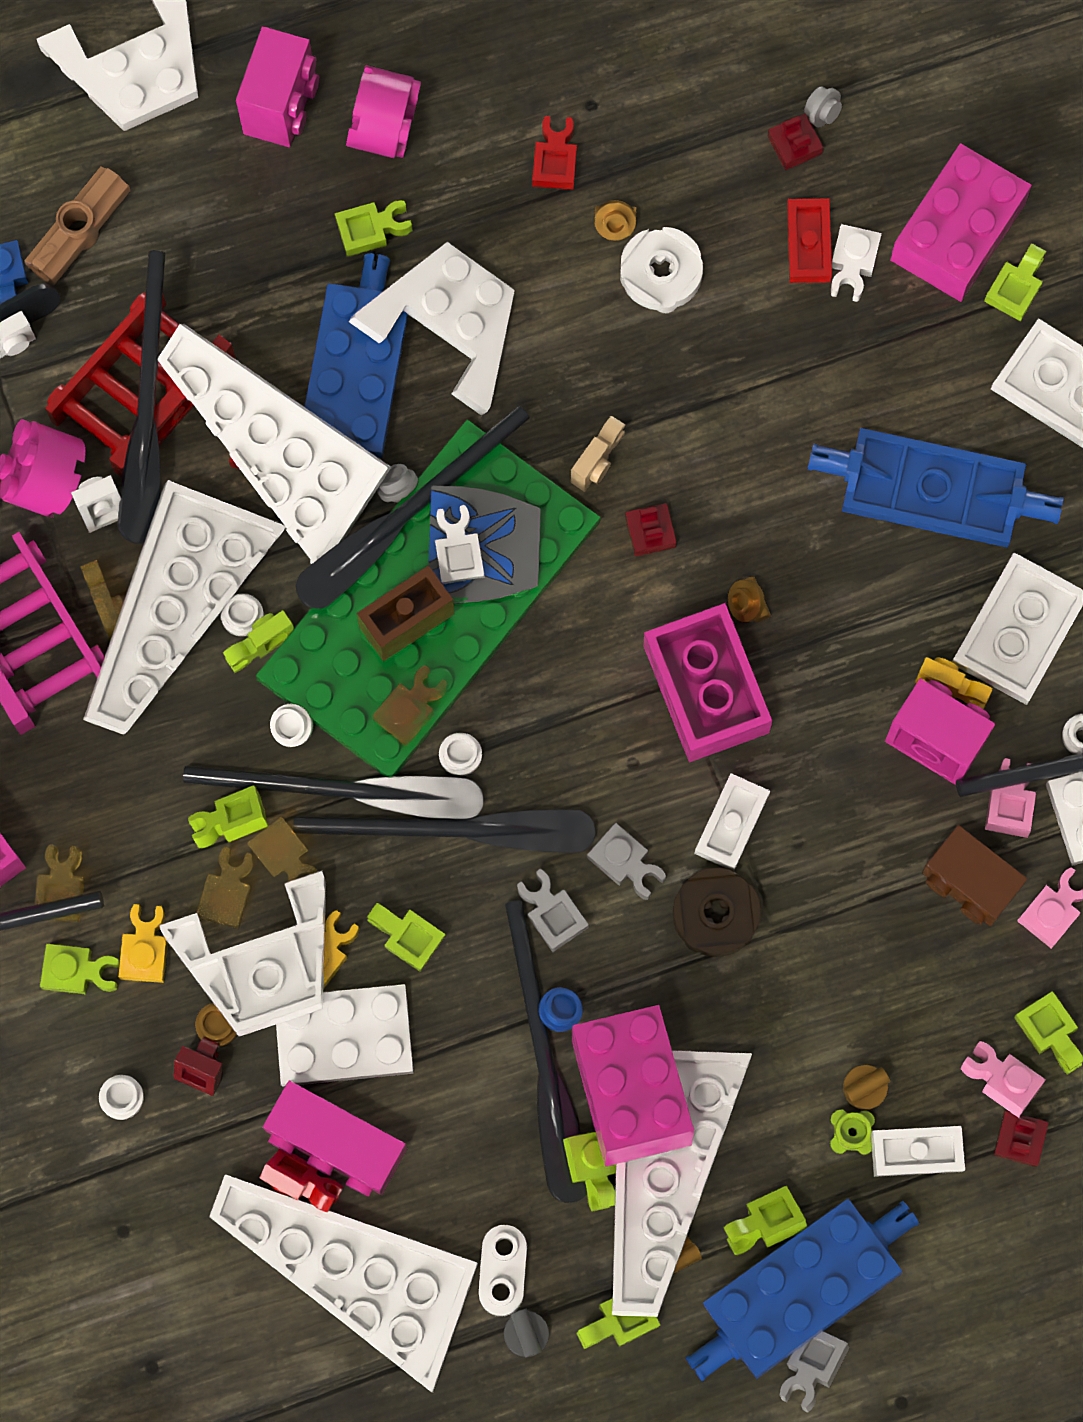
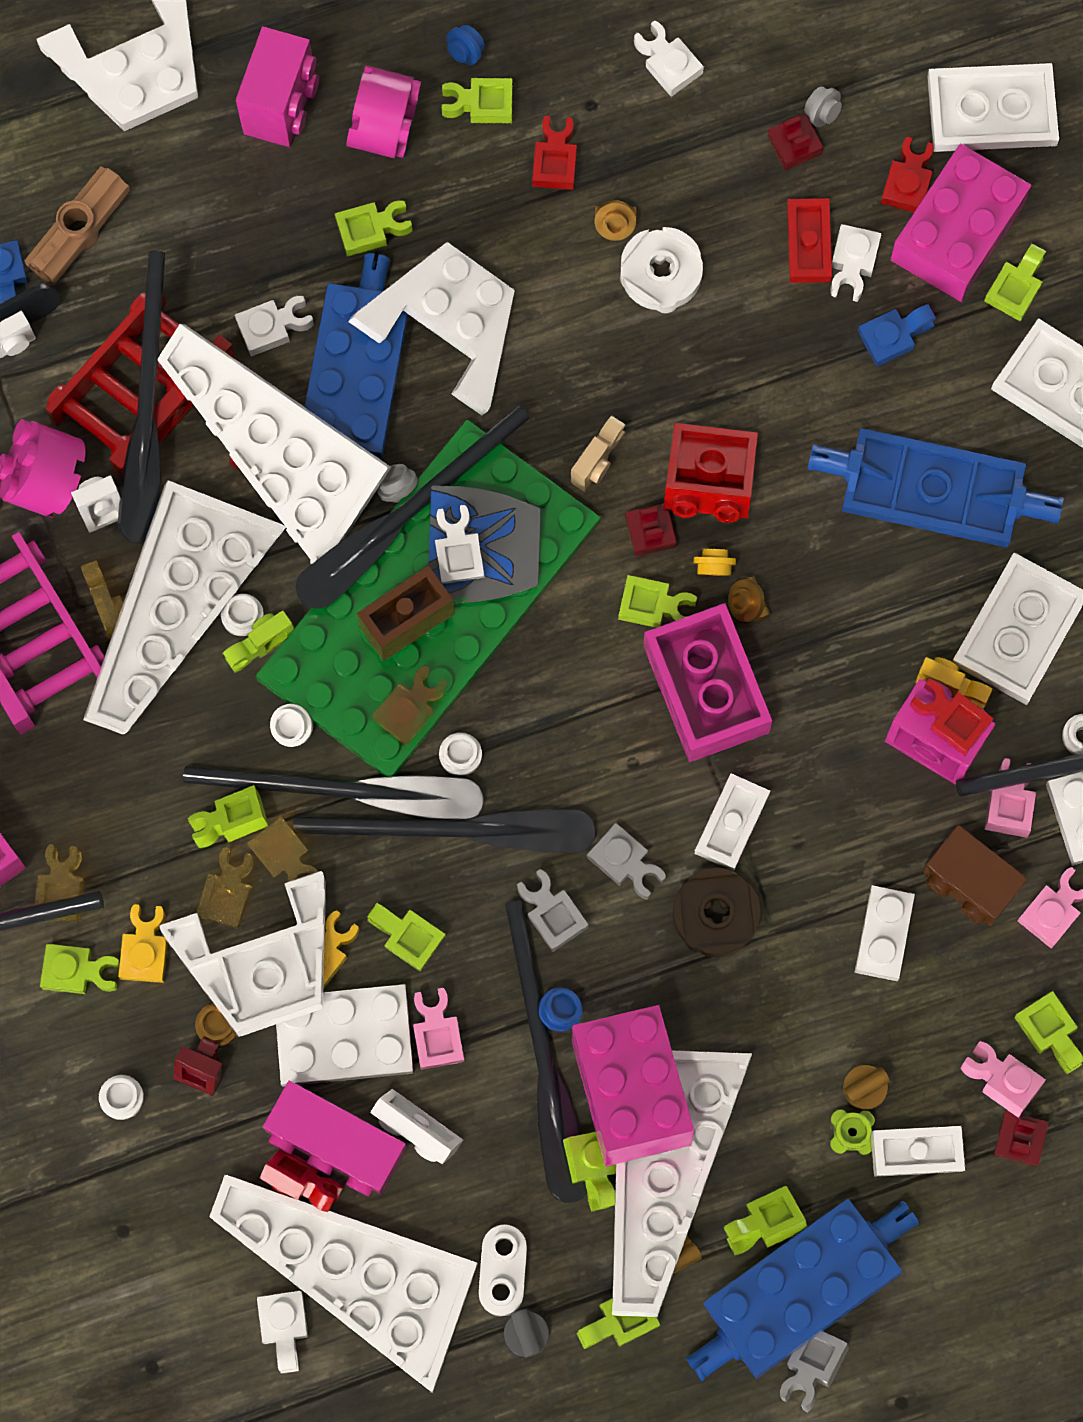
(266, 327): none -> white plate
(282, 1322): none -> white plate
(428, 1135): none -> white plate
(437, 1037): none -> bright pink plate
(465, 44): none -> blue plate
(487, 100): none -> lime plate
(648, 601): none -> lime plate
(669, 63): none -> white plate
(710, 472): none -> red plate
(714, 562): none -> yellow plate
(884, 933): none -> white plate
(892, 336): none -> blue plate
(908, 180): none -> red plate
(957, 721): none -> red plate
(993, 107): none -> white plate

